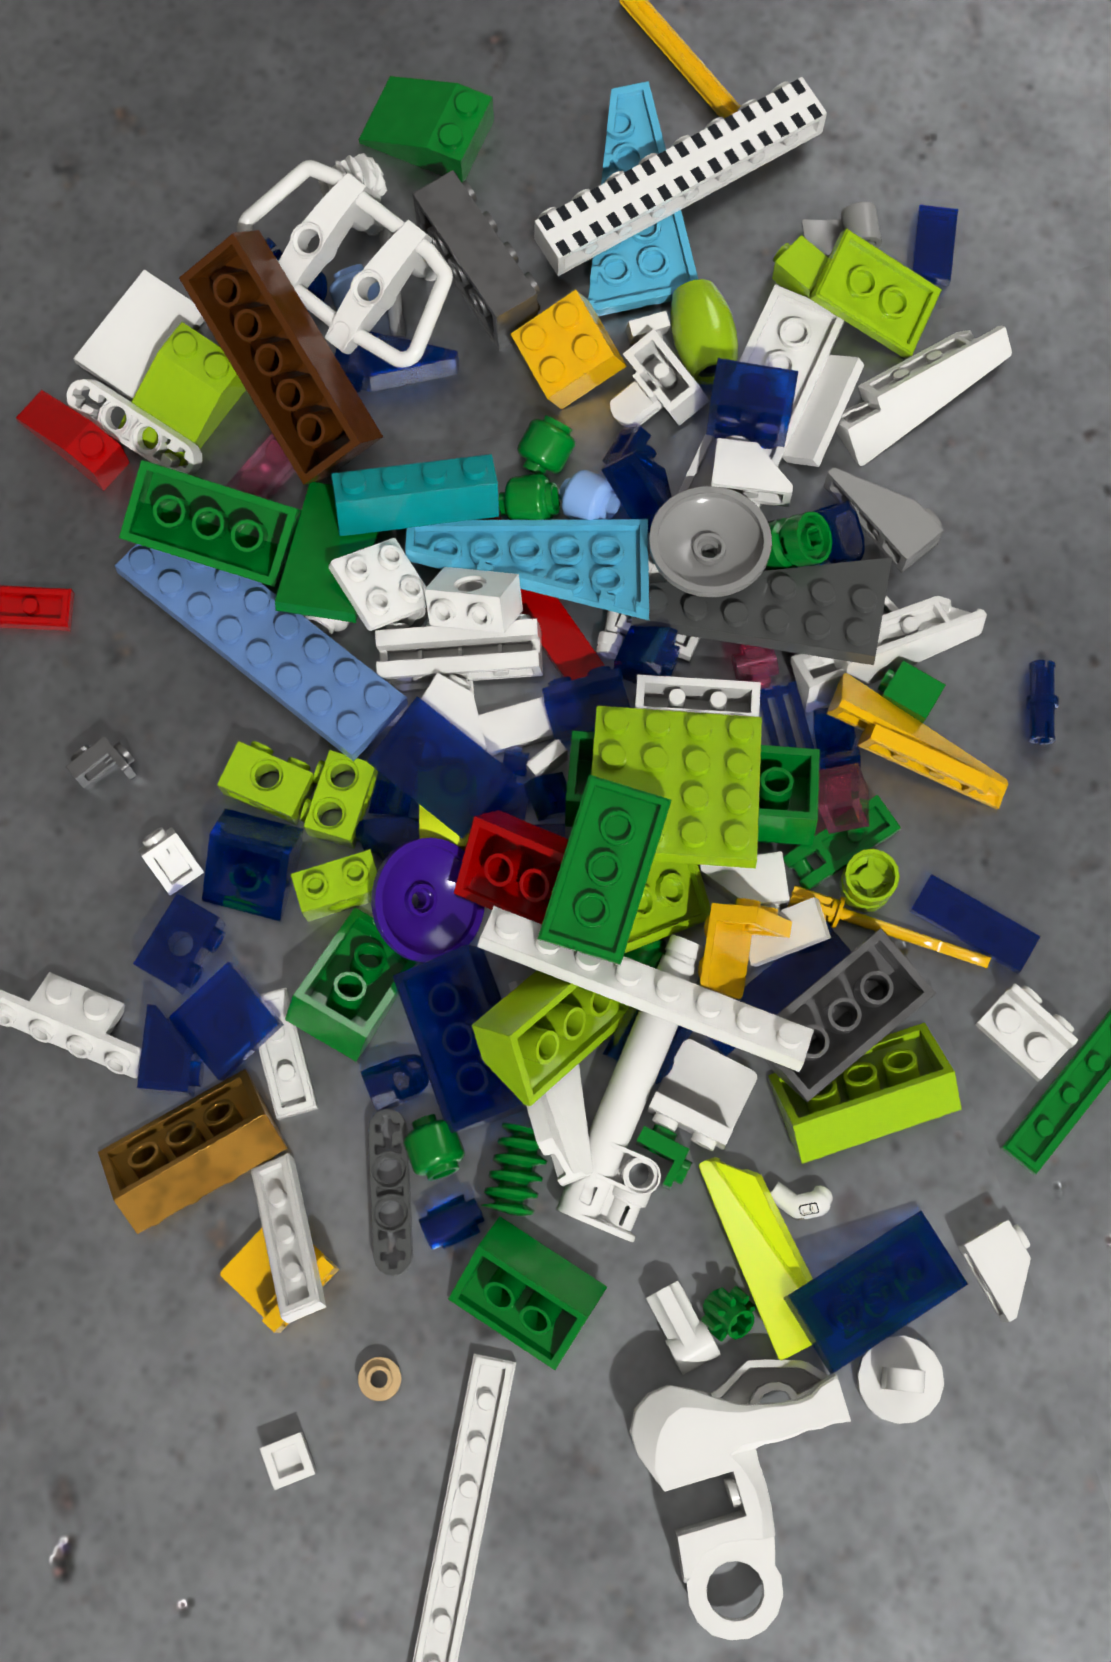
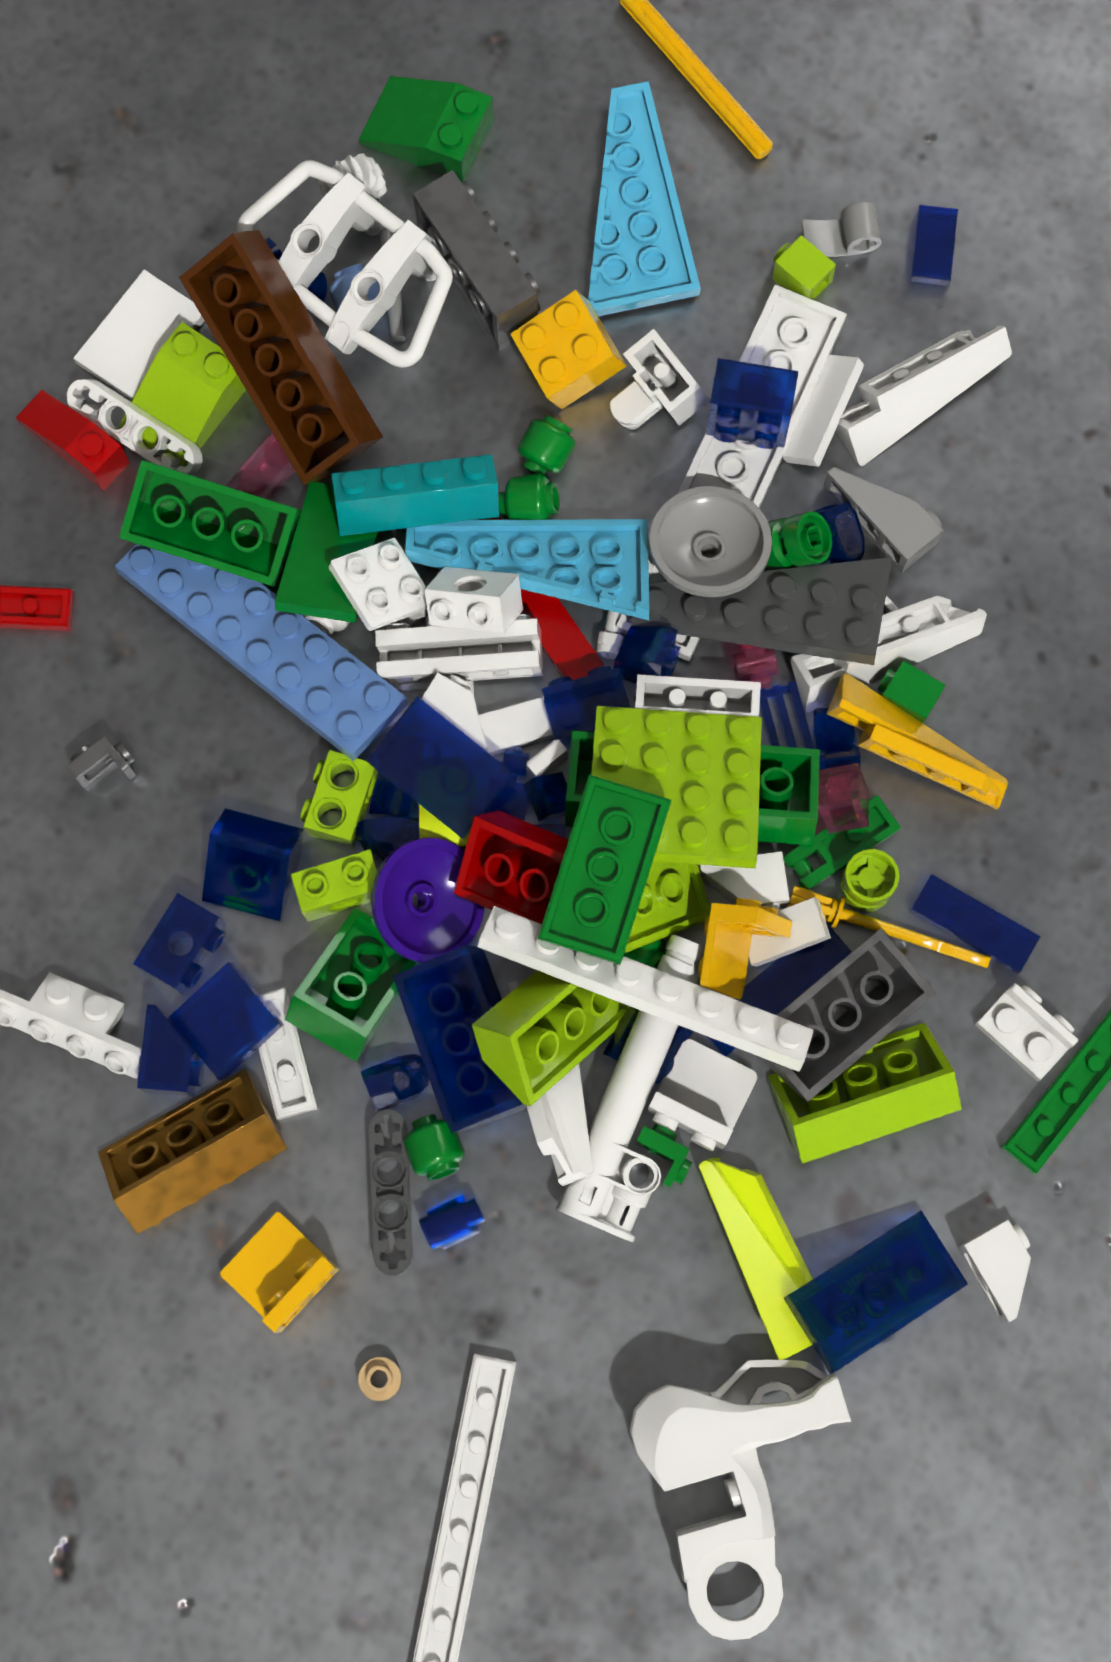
(169, 859): white bracket -> none
(283, 800): lime brick -> none
(288, 1238): white tile -> none
(288, 1460): white plate -> none
(374, 374): clear blue slope -> none
(516, 1172): green piece -> none
(527, 1292): green slope -> none
(588, 497): light blue head -> none
(628, 441): clear blue tile -> none
(639, 485): clear blue slope -> none
(640, 327): white plate -> none
(679, 175): white brick -> none
(686, 1335): white piece -> none
(702, 329): lime piece -> none
(728, 1313): green gear -> none
(750, 471): white slope -> none
(803, 1205): white arm -> none
(875, 294): lime tile -> none
(900, 1379): white tile -> none
(1042, 702): clear blue pin -> none

